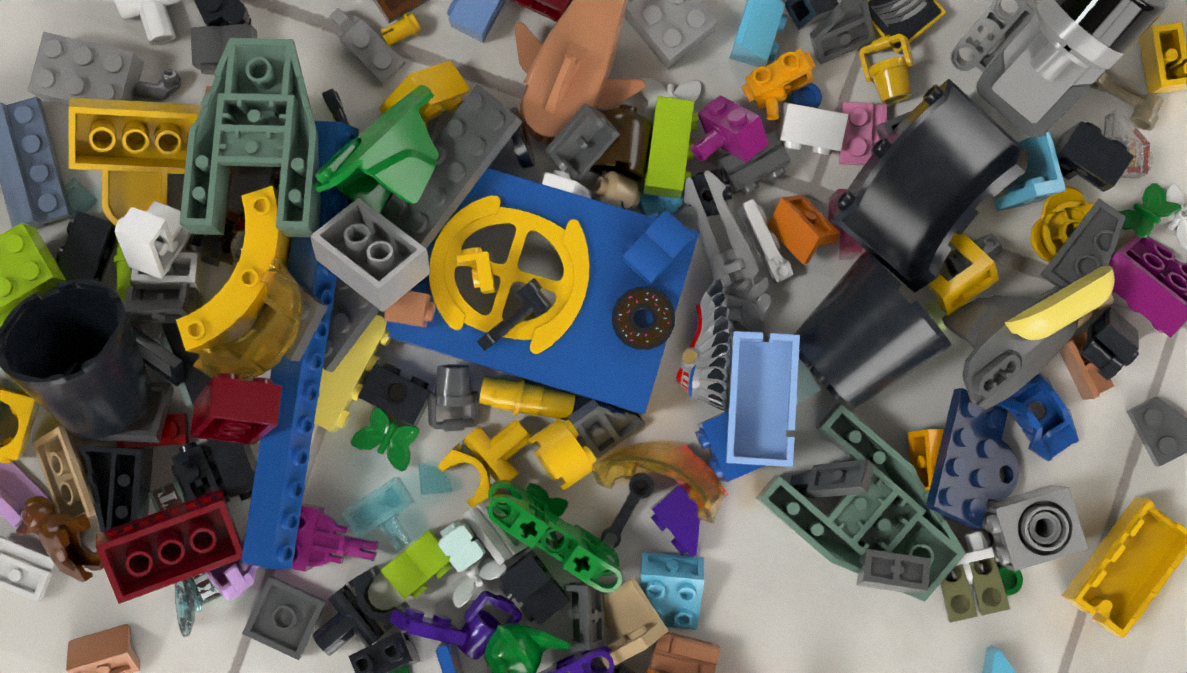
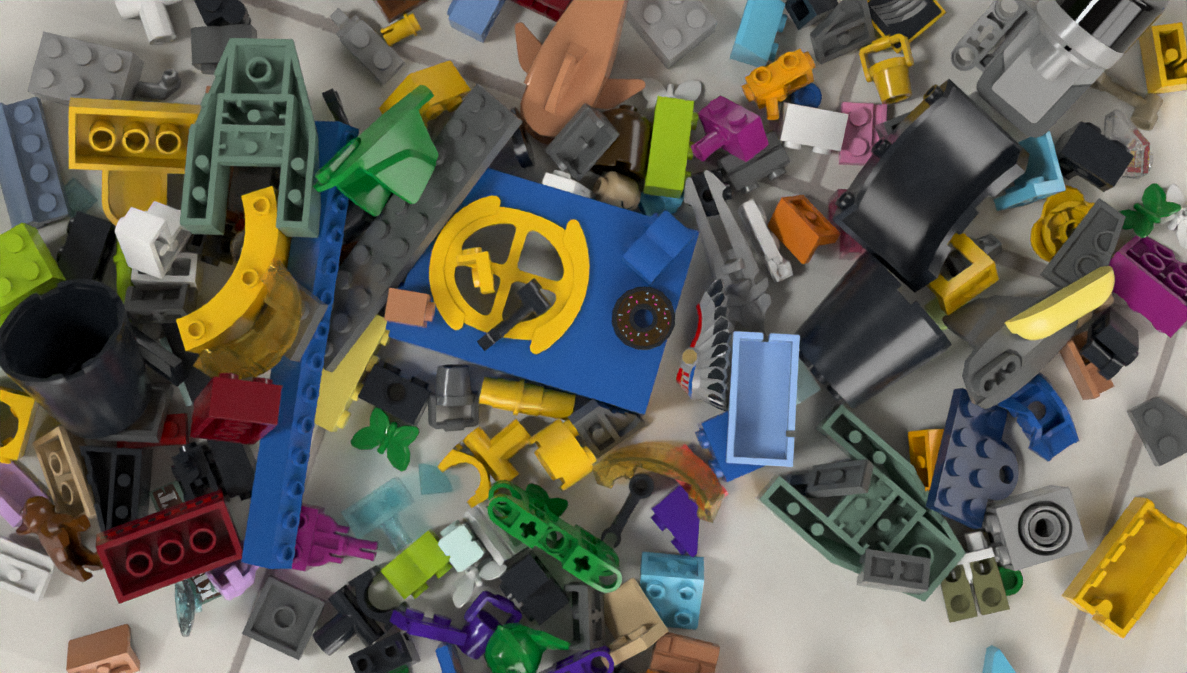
(370, 254): light grey brick -> none

